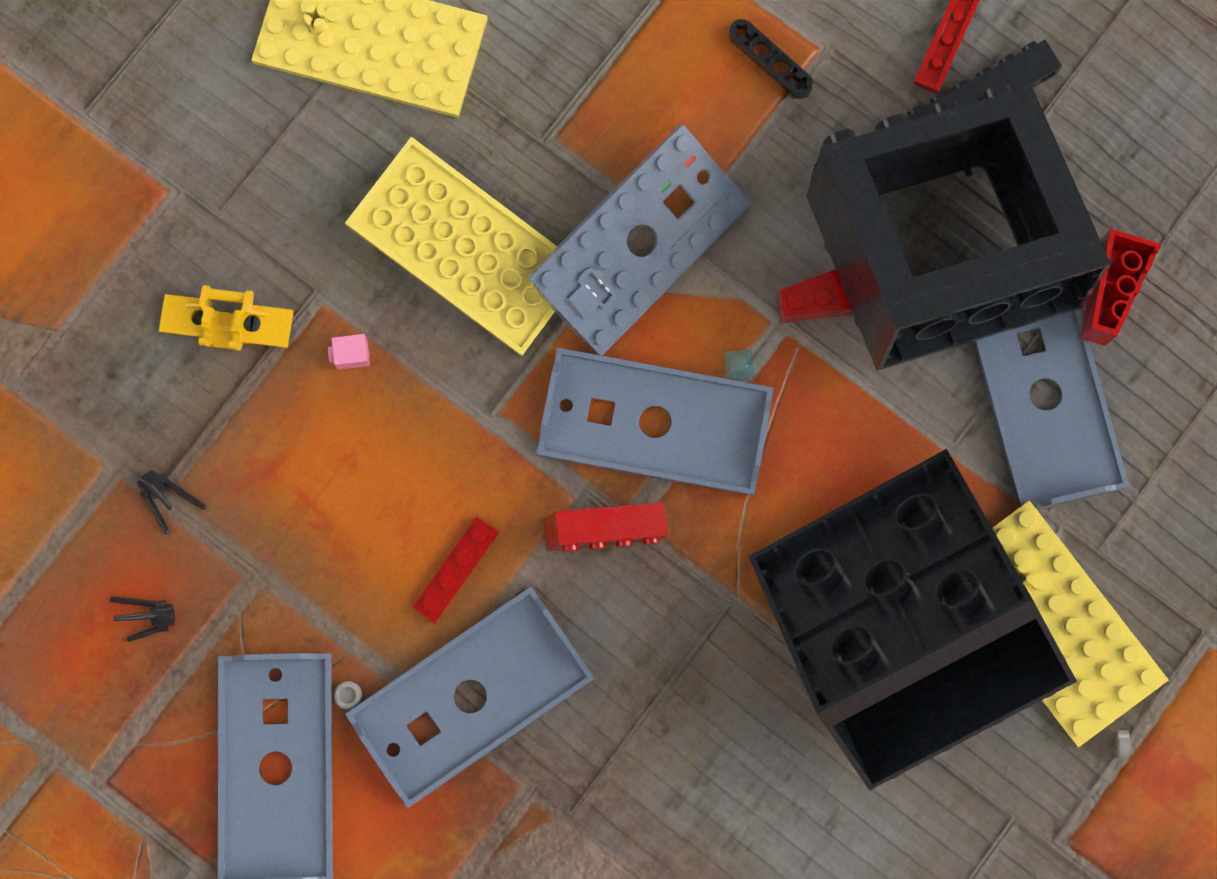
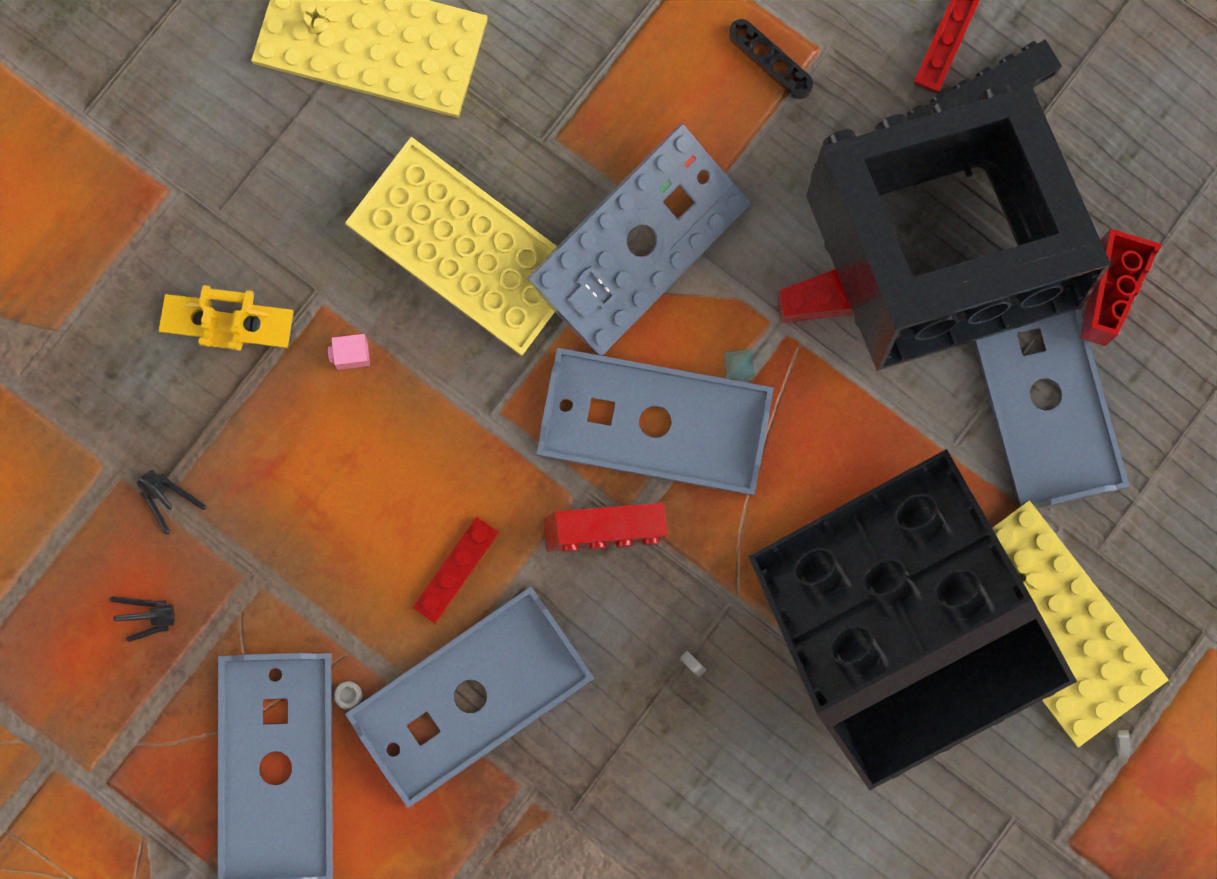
(693, 664): none -> light grey tile

